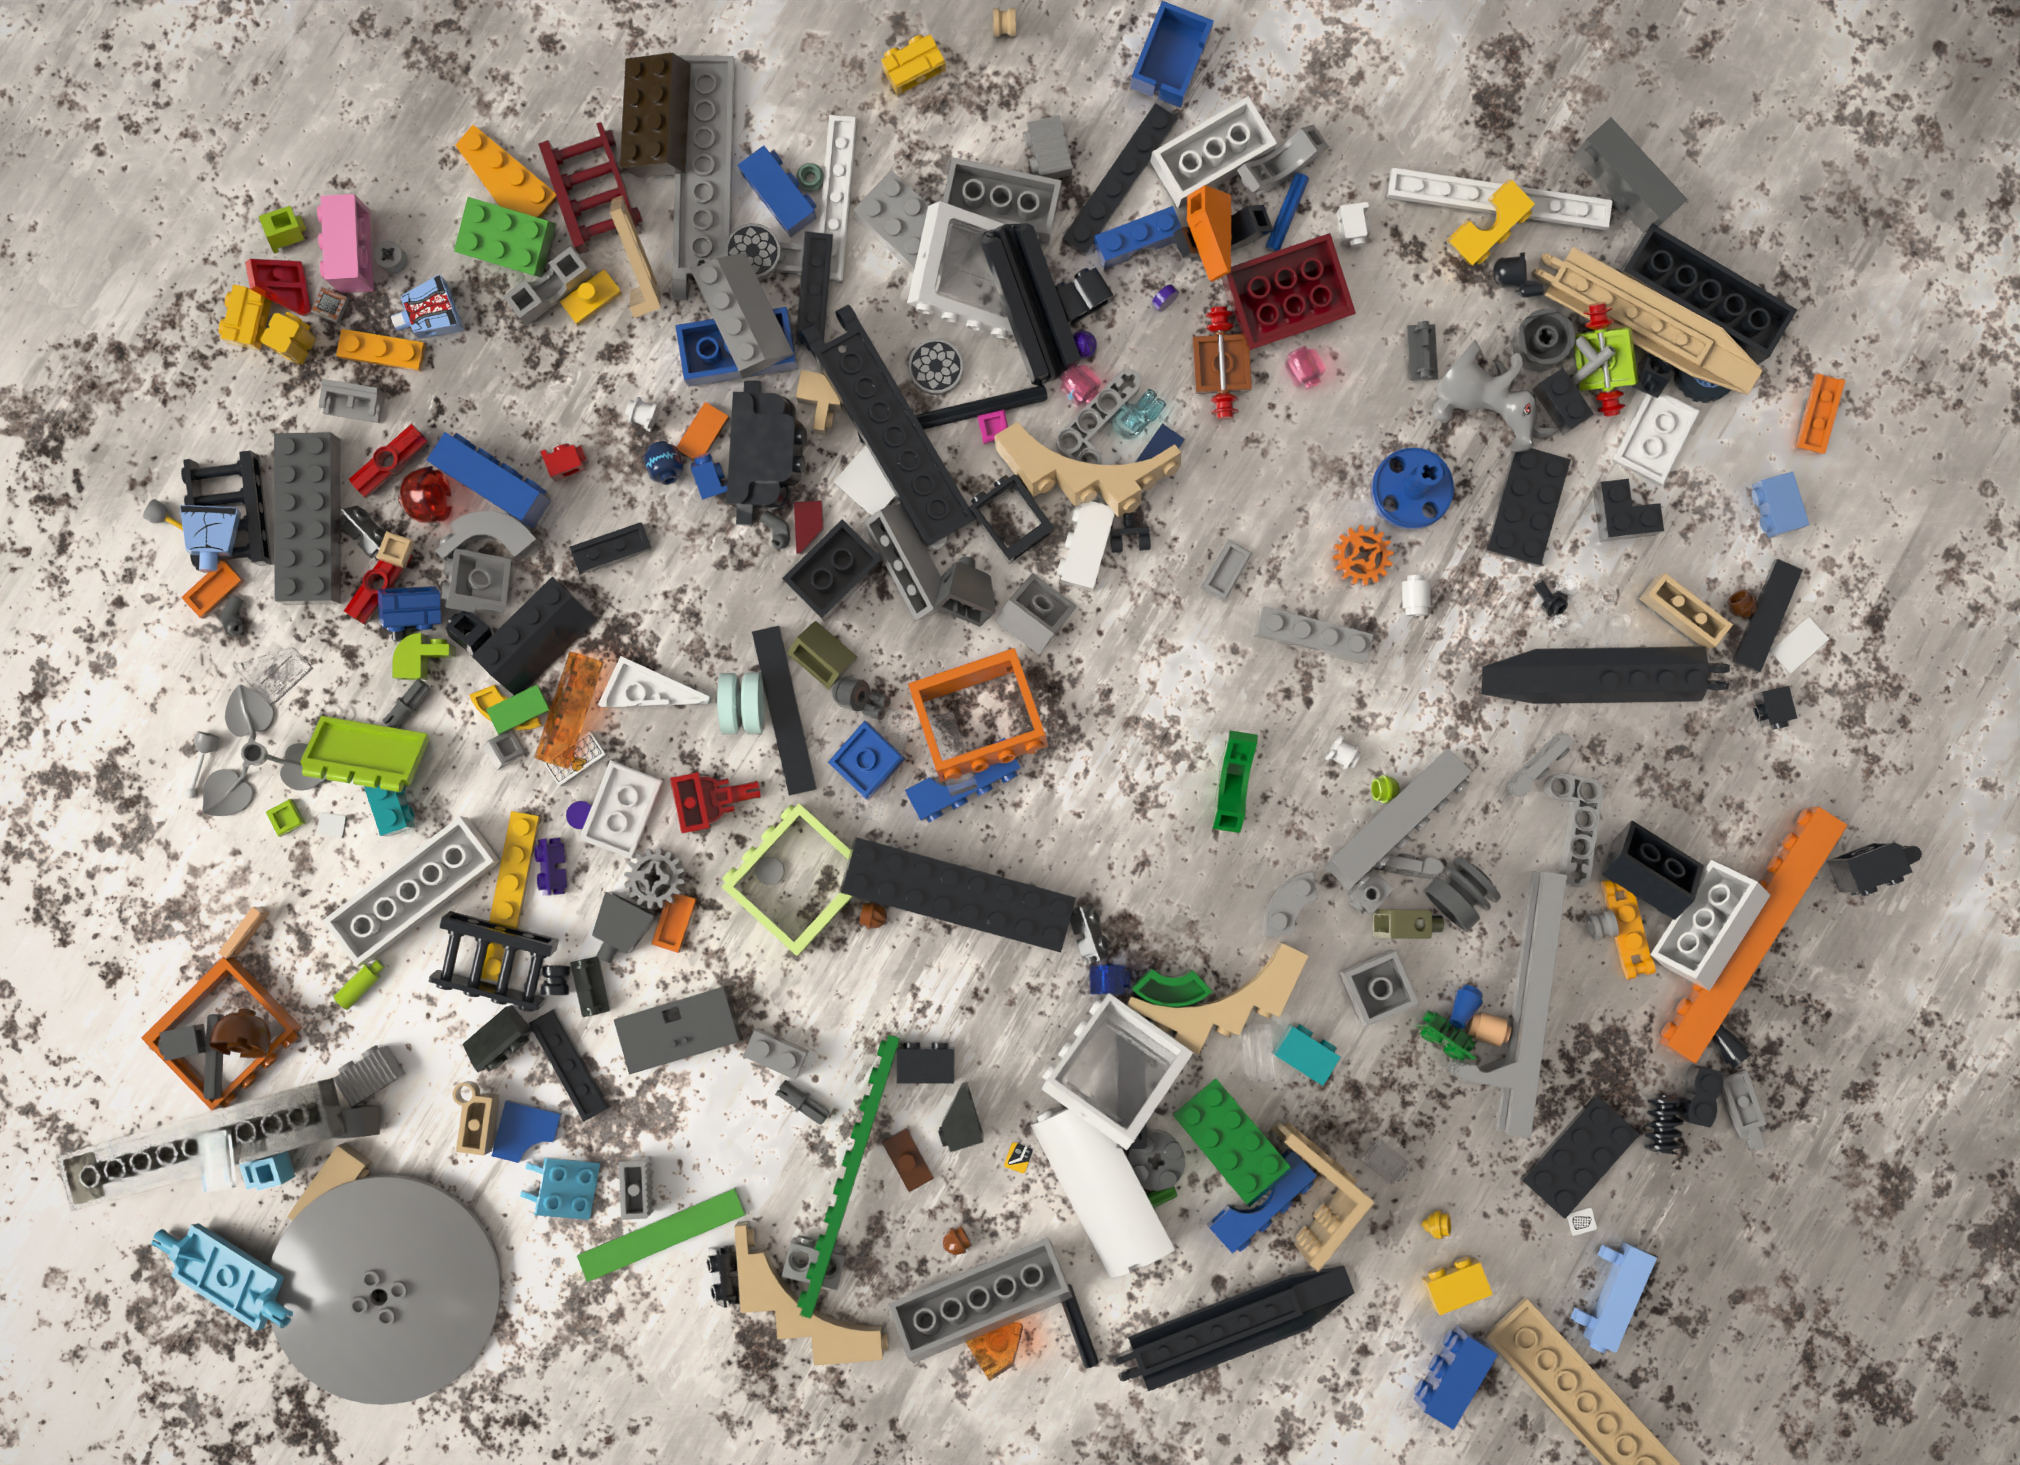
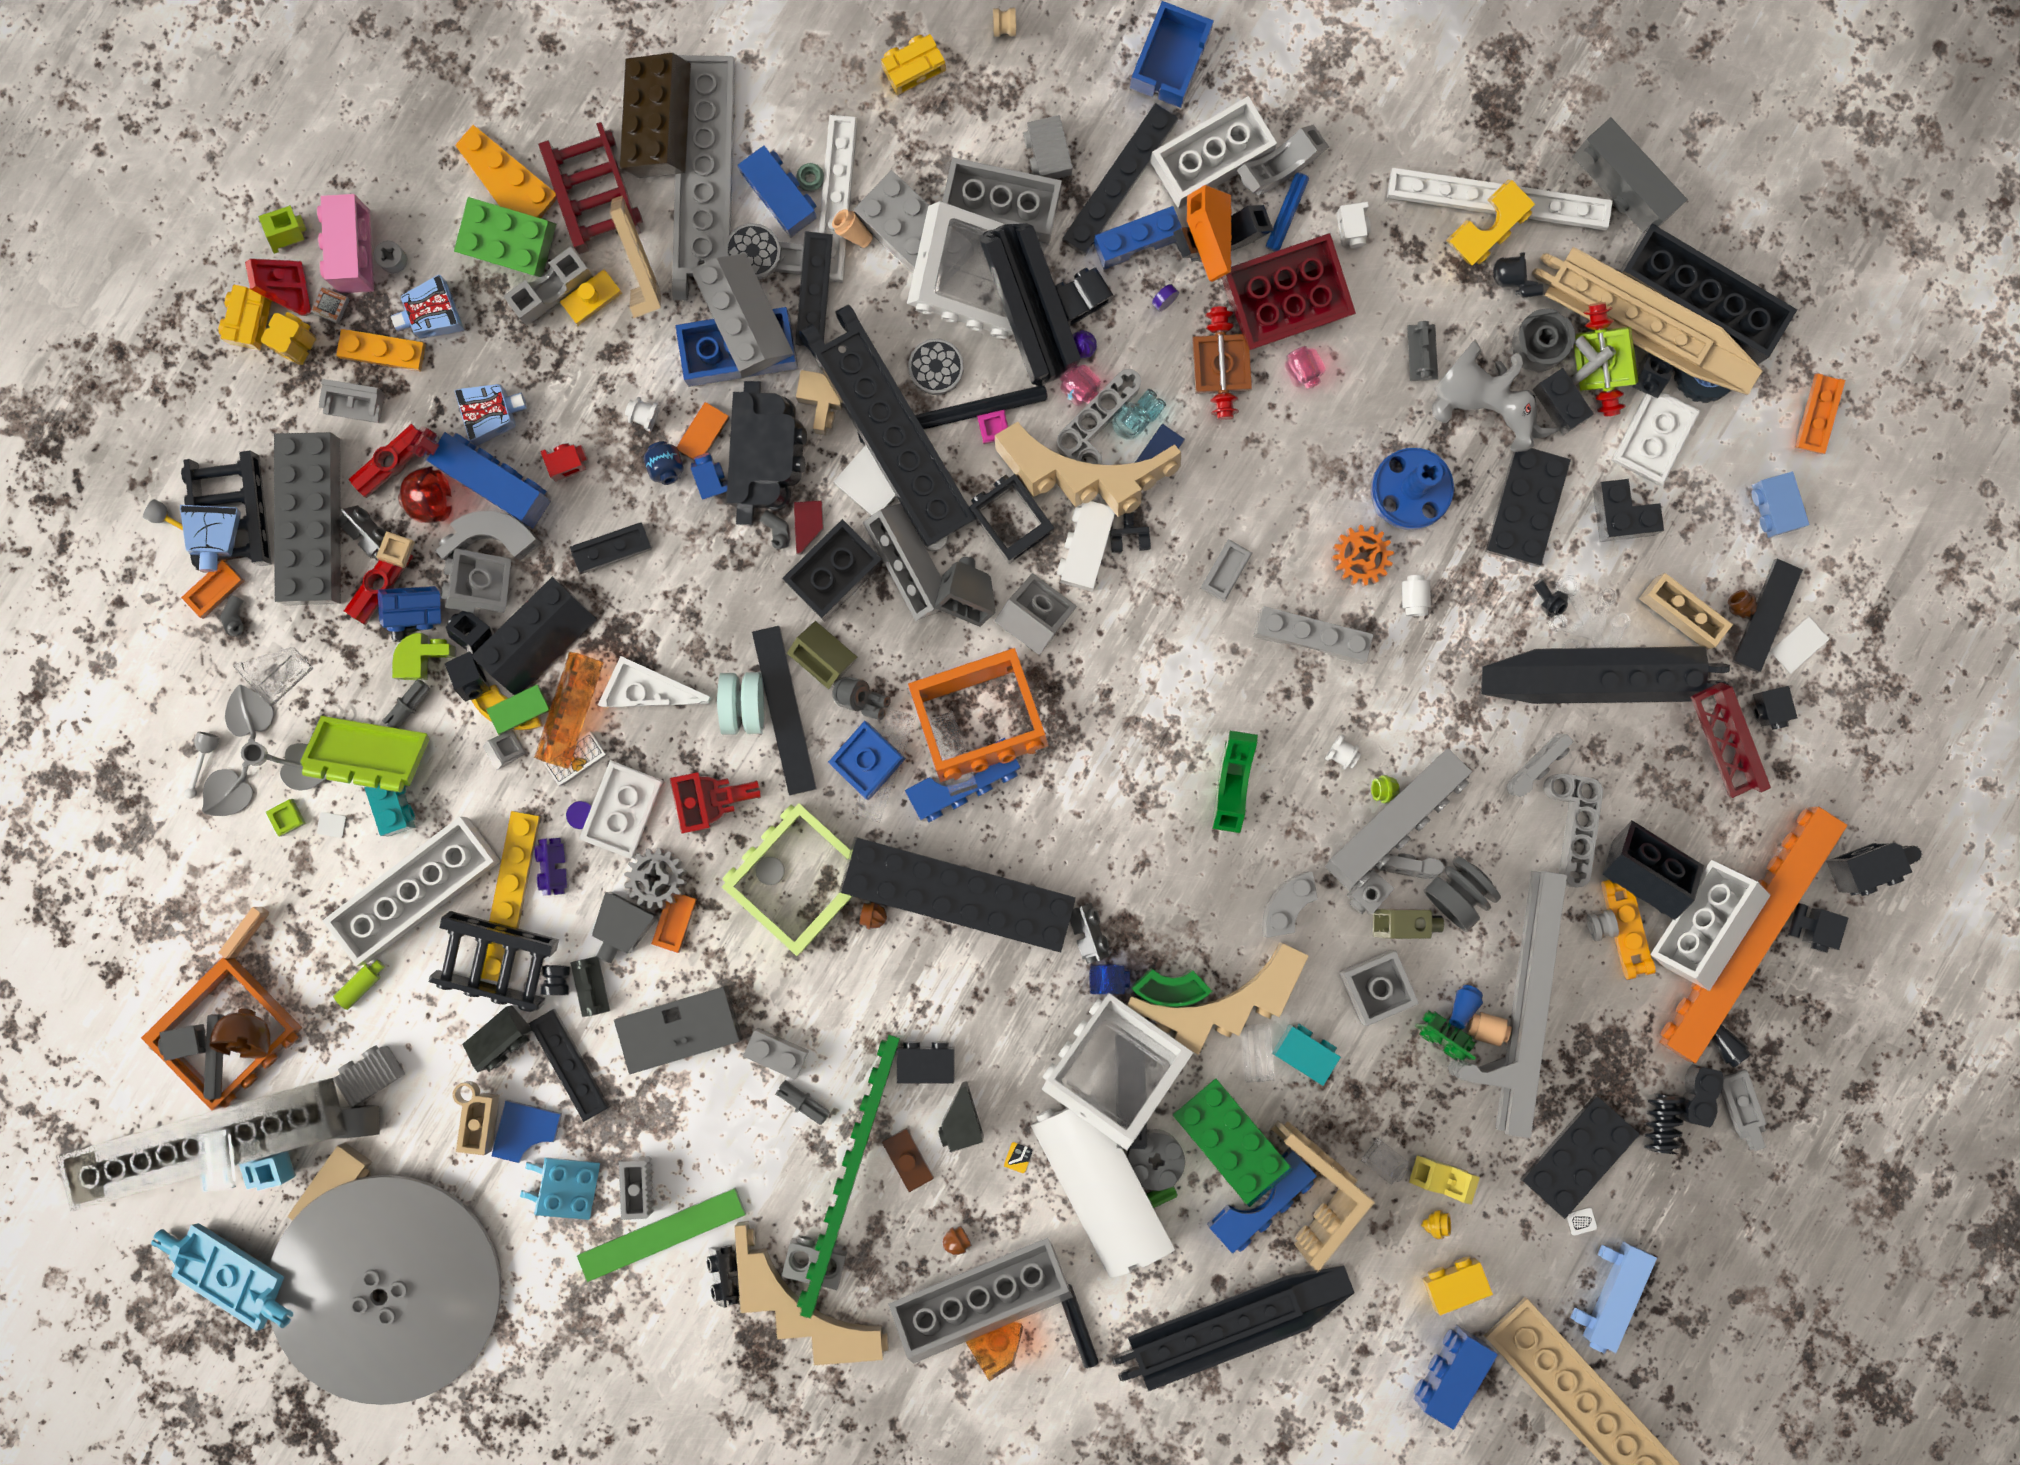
(423, 443): none -> dark red hinge
(467, 677): none -> black brick
(488, 411): none -> torso
(851, 228): none -> light nougat cone
(1444, 1179): none -> light yellow brick
(1738, 733): none -> dark red fence
(1821, 928): none -> black brick

